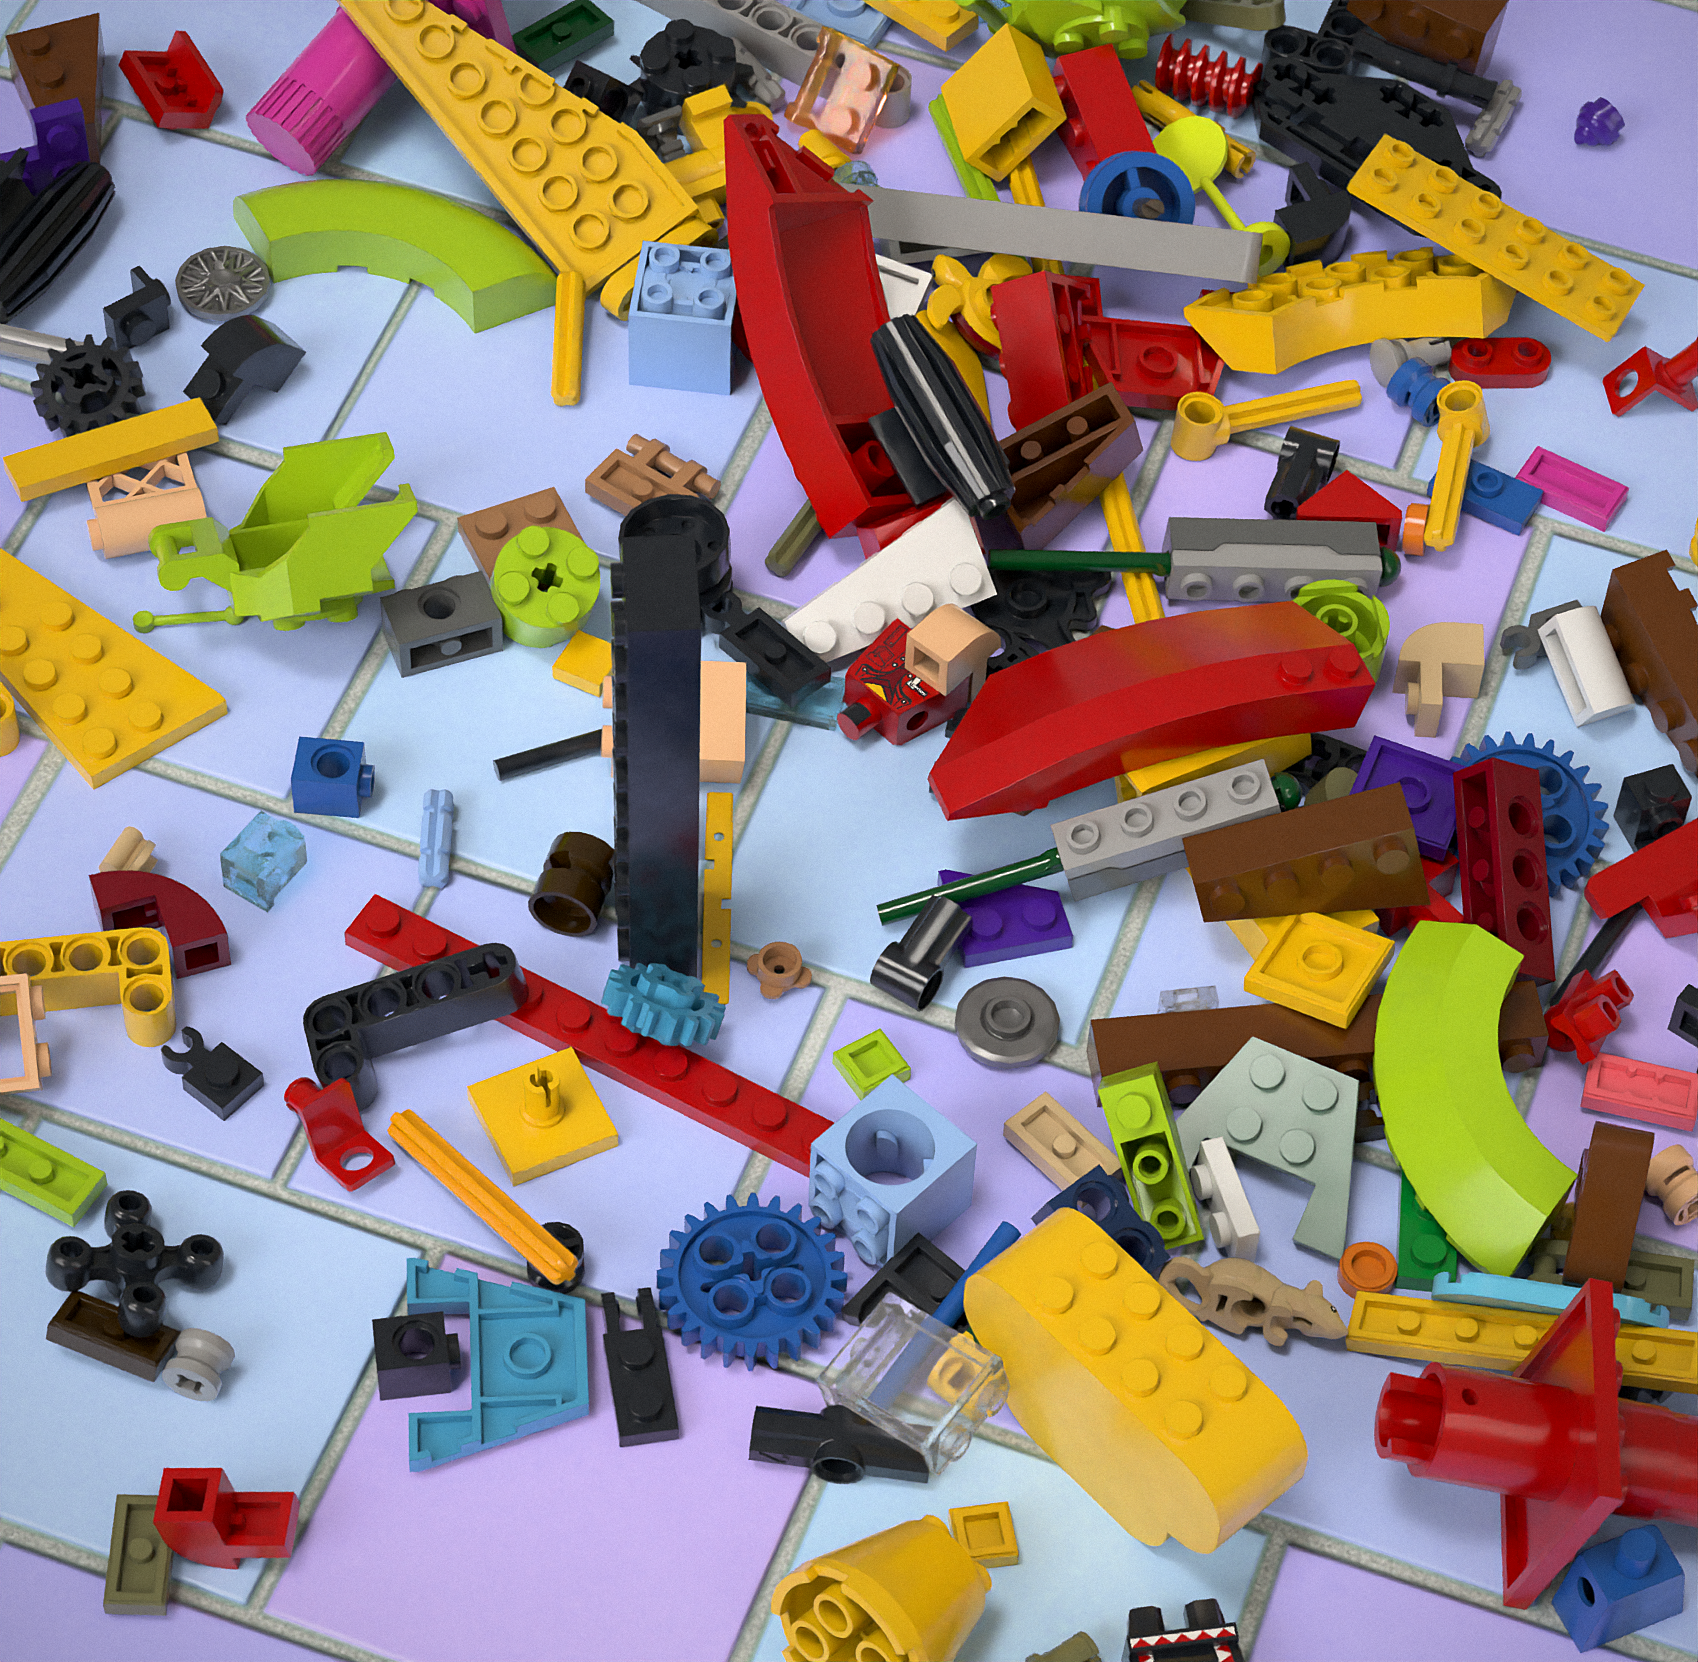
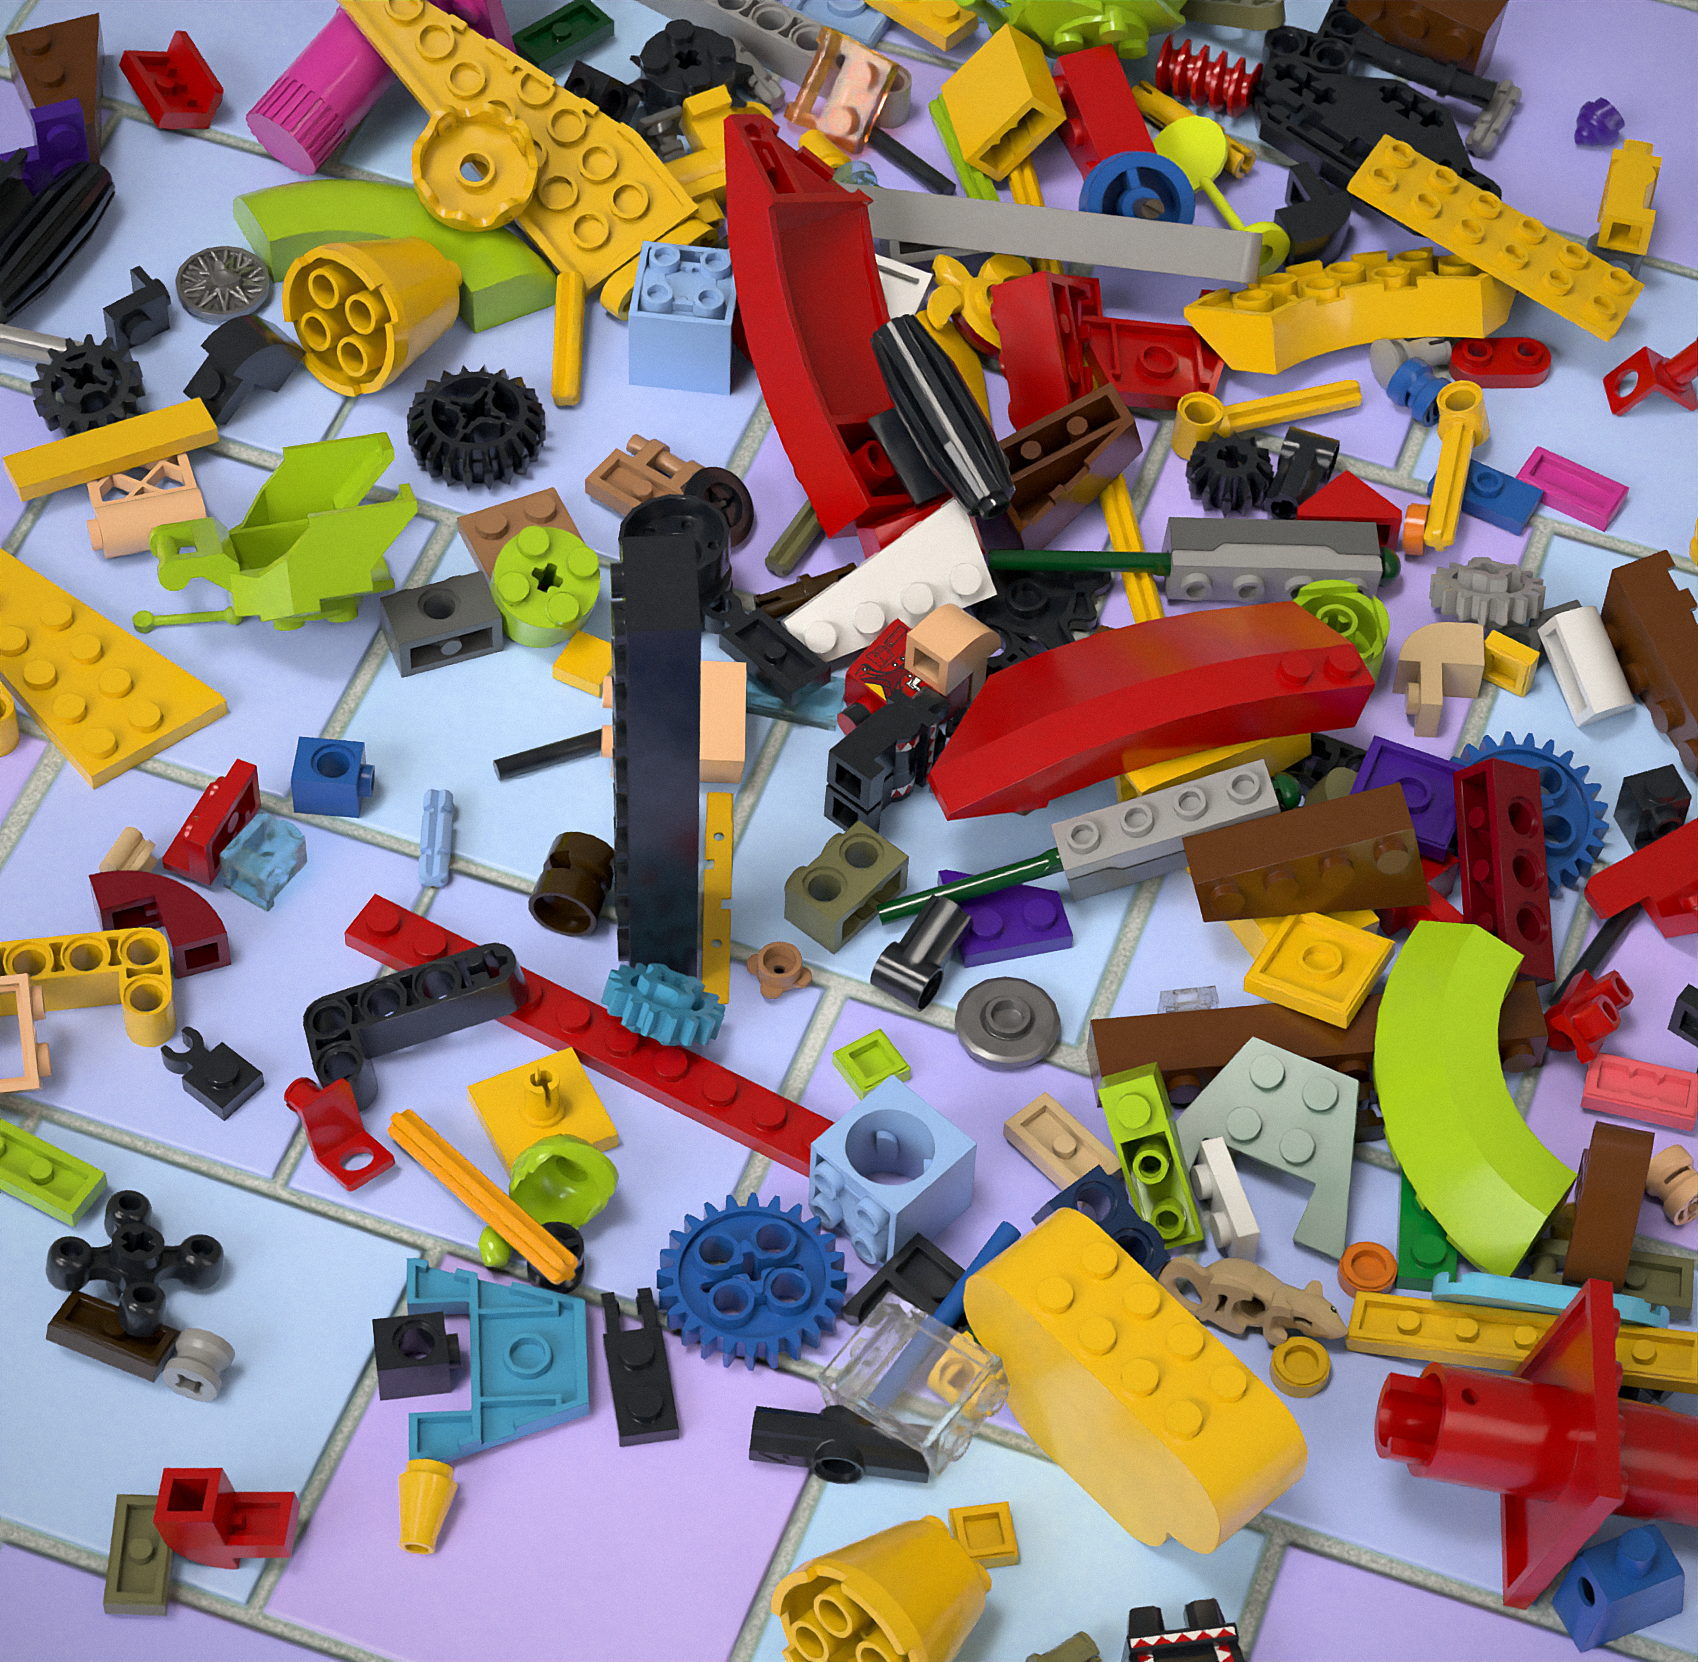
(214, 823): none -> red bracket
(369, 308): none -> yellow cone
(424, 1501): none -> yellow cone
(470, 135): none -> yellow plate
(476, 427): none -> black gear
(554, 1182): none -> lime piece
(719, 485): none -> black gear
(787, 599): none -> dark brown pin
(848, 889): none -> olive brick
(884, 758): none -> black hips
(910, 162): none -> black bar
(1229, 473): none -> black gear
(1299, 1367): none -> yellow tile
(1487, 592): none -> light grey gear
(1509, 663): none -> yellow tile
(1626, 206): none -> yellow hips

